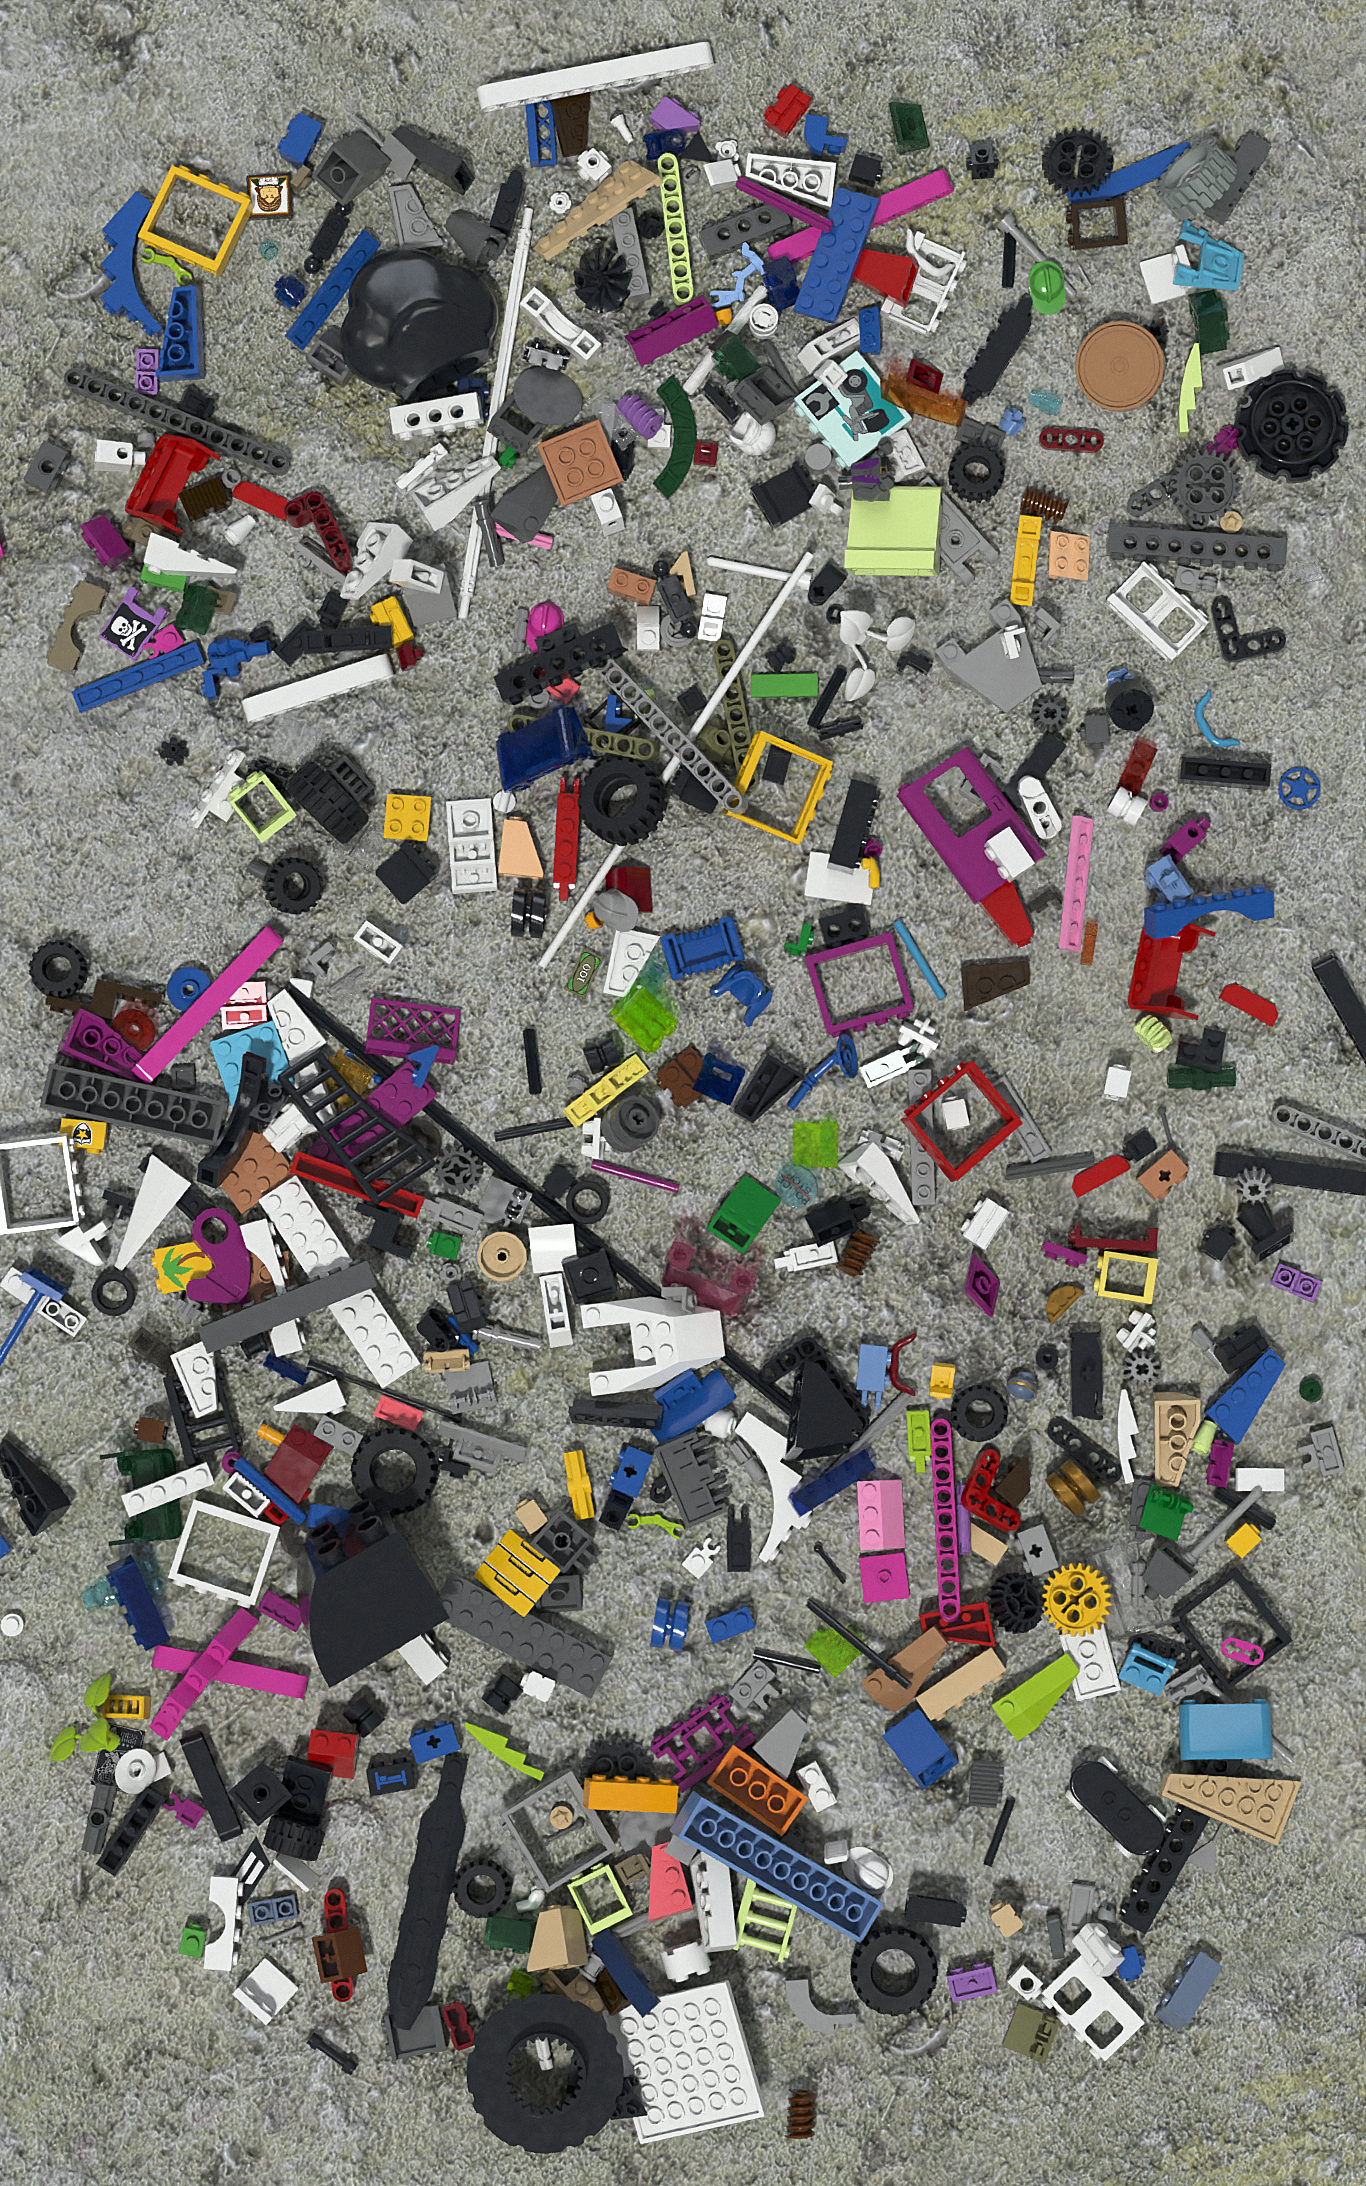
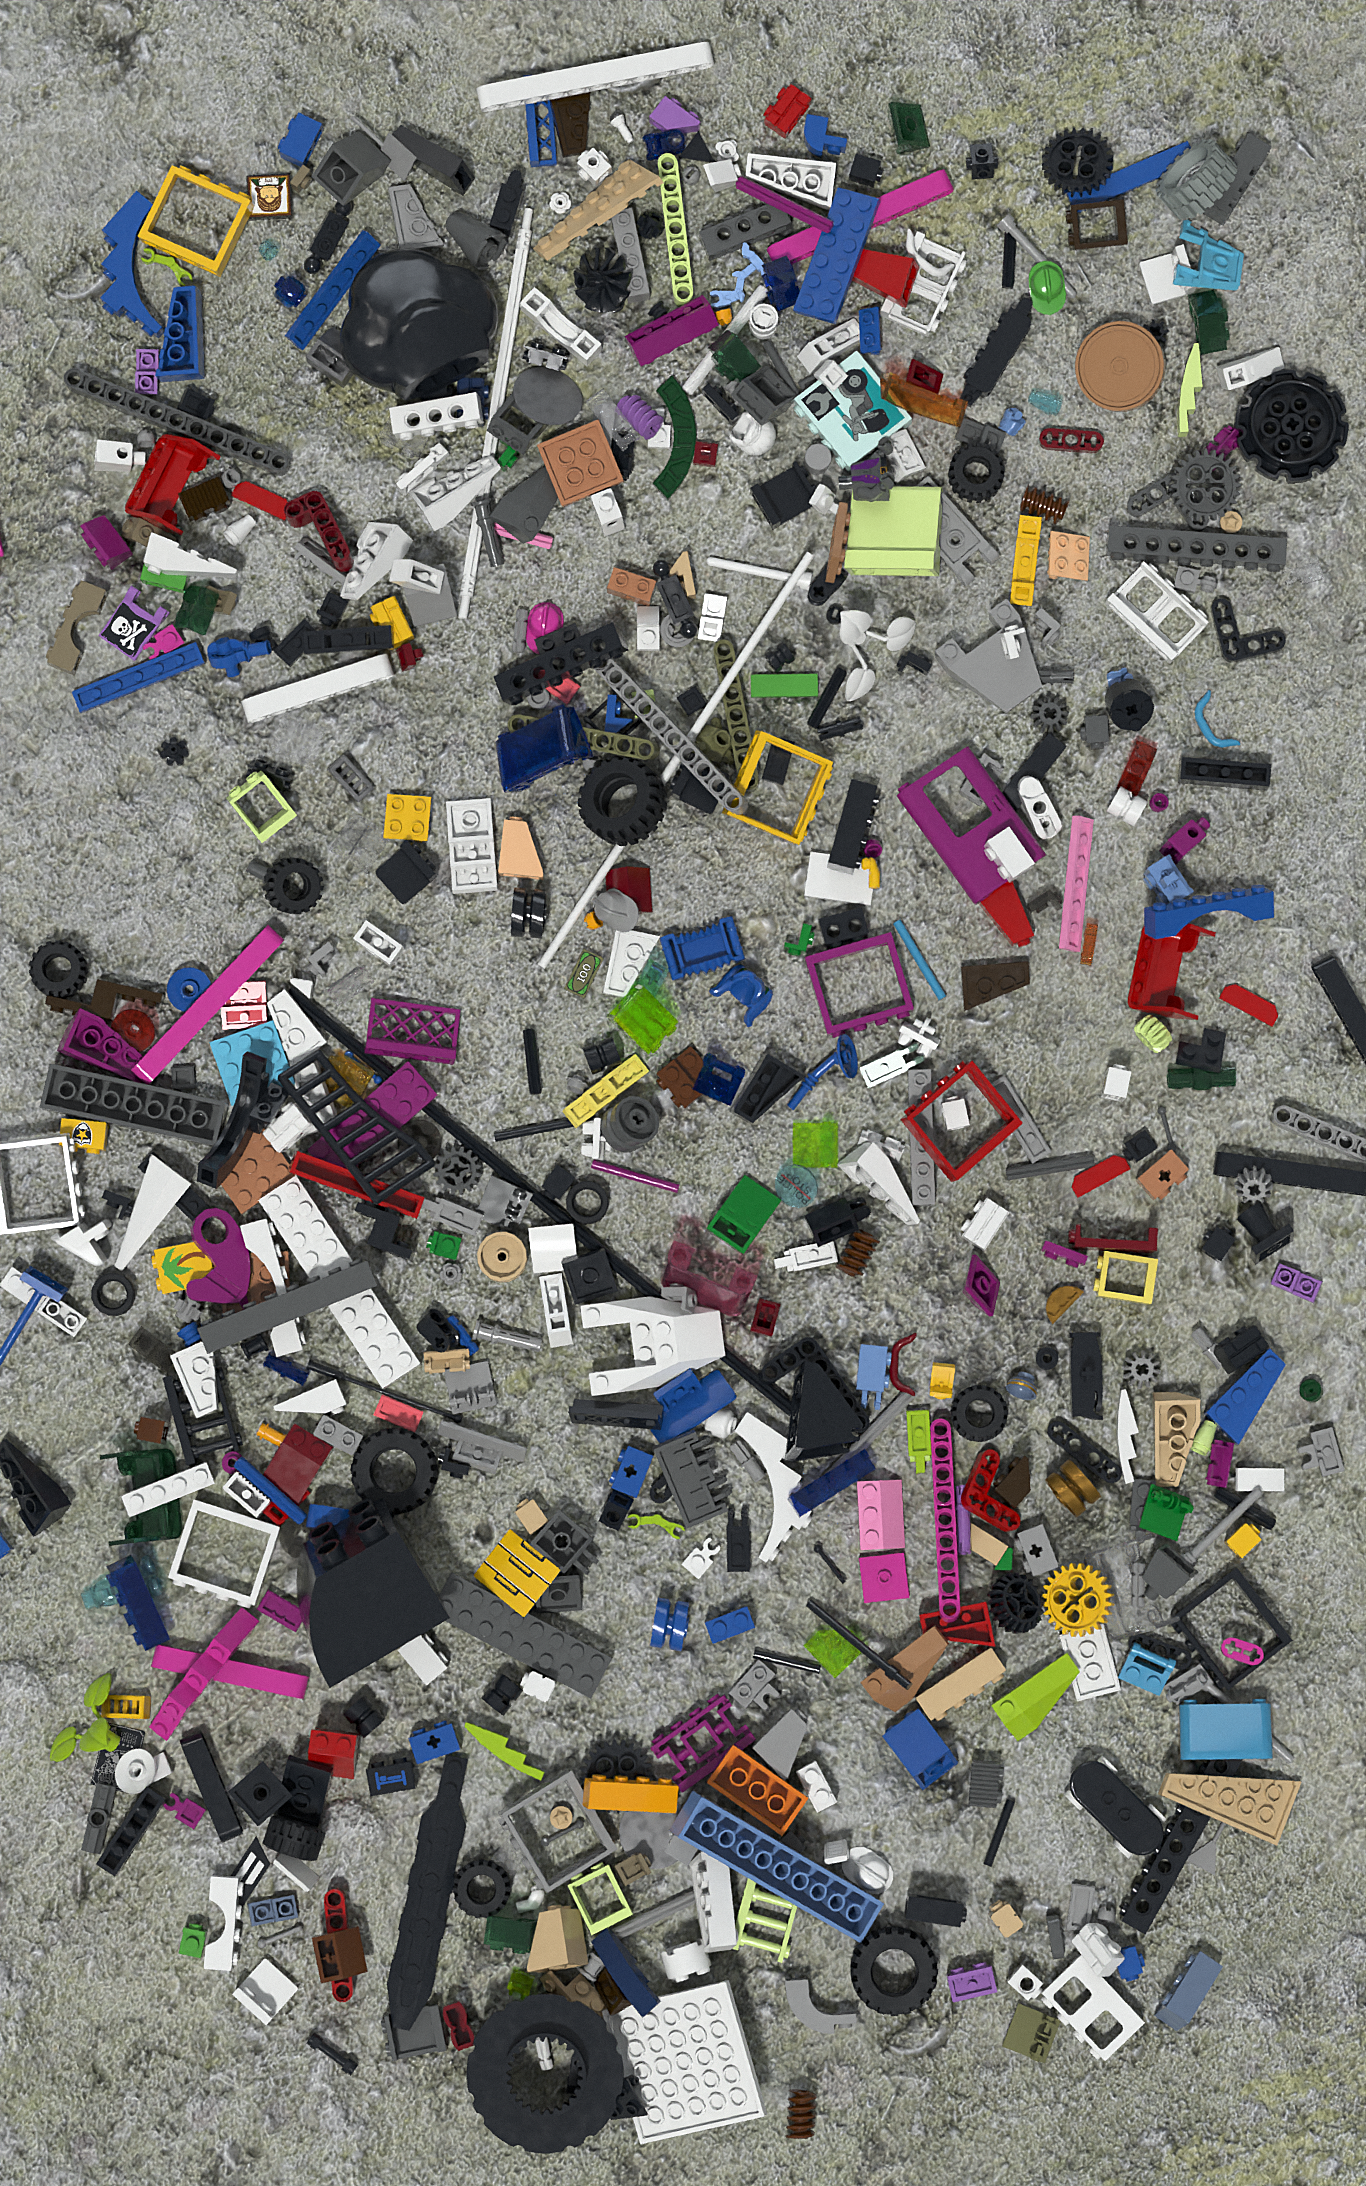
(12, 1625): white plate -> none
(47, 455): dark grey brick -> none
(190, 1334): none -> blue wheel
(208, 686): blue bracket -> none
(215, 797): white bracket -> none
(327, 802): black tyre -> none
(424, 1059): blue slope -> none
(466, 1306): black brick -> none
(504, 802): white plate -> none
(566, 839): red hinge -> none
(579, 1485): yellow piece -> none
(668, 1886): coral wedge -> none
(765, 1318): none -> dark red slope
(838, 542): none -> medium nougat plate
(1006, 1561): none -> green slope
(1140, 1335): white hips -> none
(1299, 788): blue wheel -> none

